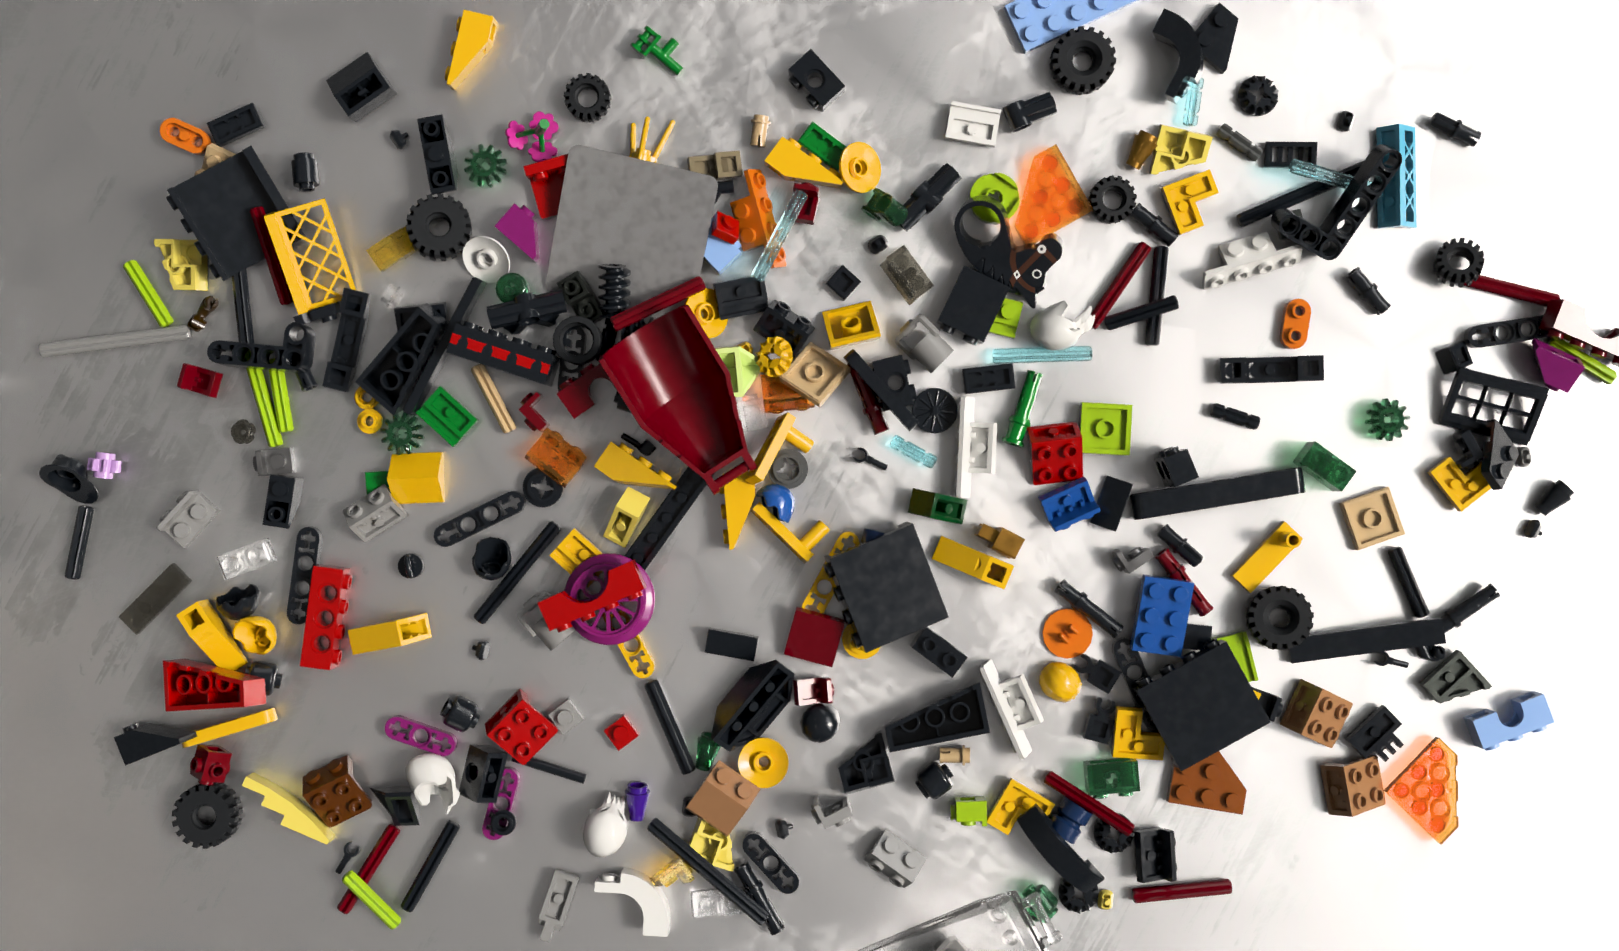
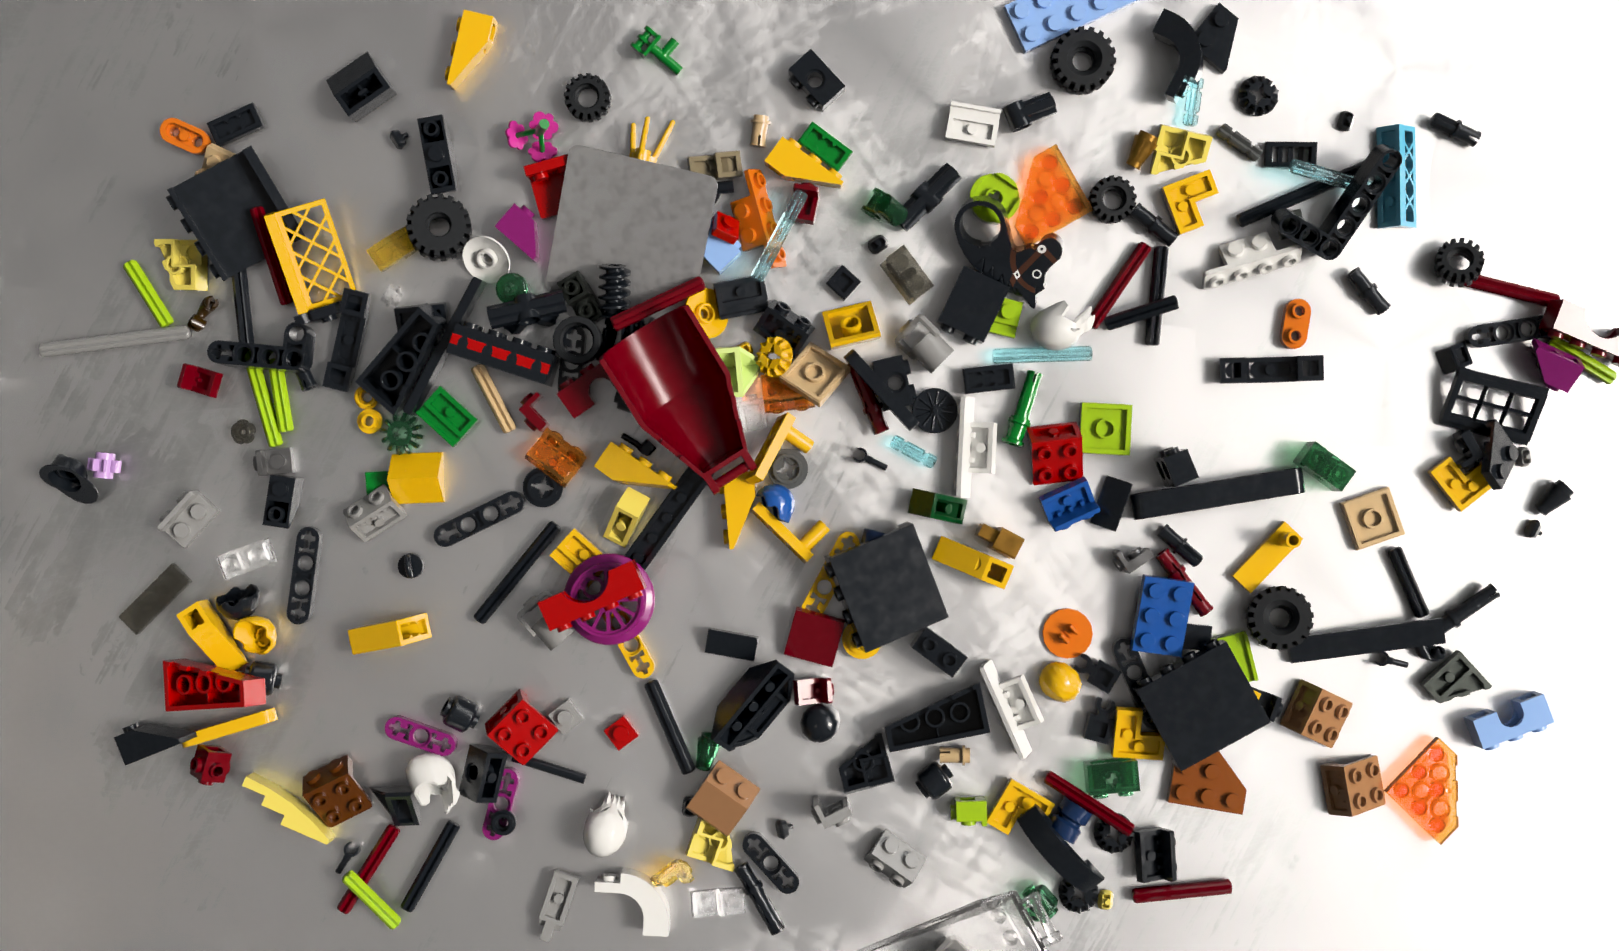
(79, 542): black axle -> none
(225, 809): black tyre -> none
(305, 171): black brick -> none
(312, 653): red brick -> none
(478, 172): clear green gear -> none
(482, 650): black rock -> none
(491, 558): black hair -> none
(637, 798): dark purple cone -> none
(708, 871): black axle -> none
(760, 775): yellow dish -> none
(867, 165): yellow dish -> none
(1088, 608): black pin -> none
(1235, 416): black axle -> none
(1376, 734): black hinge -> none
(1391, 410): clear green gear -> none

